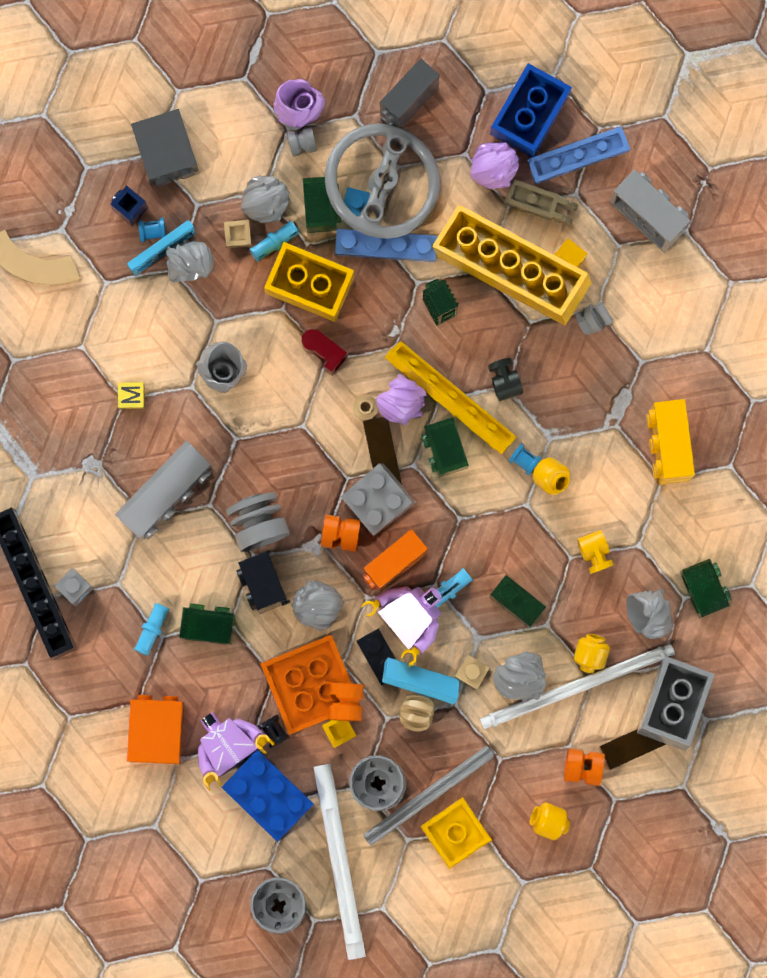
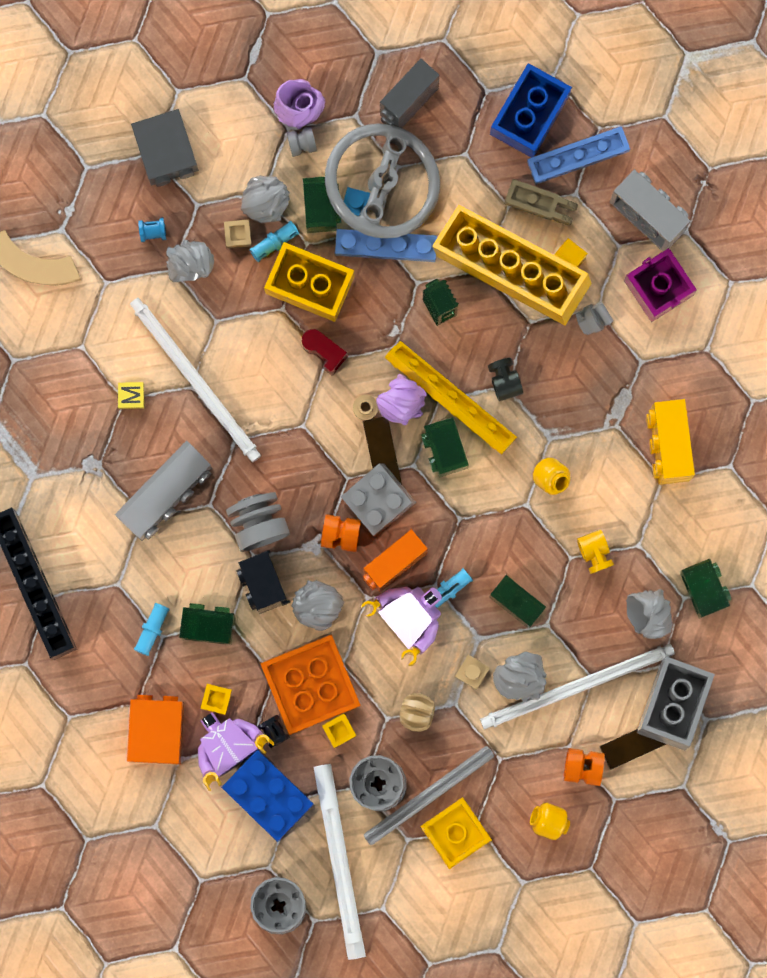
(74, 587): light grey brick -> none
(128, 205): dark blue brick -> none
(159, 249): medium azure tile -> none
(195, 380): none -> white piece
(216, 699): none -> yellow plate
(221, 366): light grey hair -> none
(346, 702): orange wheel -> none
(376, 652): black plate -> none
(421, 681): medium azure tile -> none
(494, 165): lavender hair -> none
(524, 459): dark azure bush -> none
(591, 653): yellow head -> none
(660, 284): none -> magenta brick

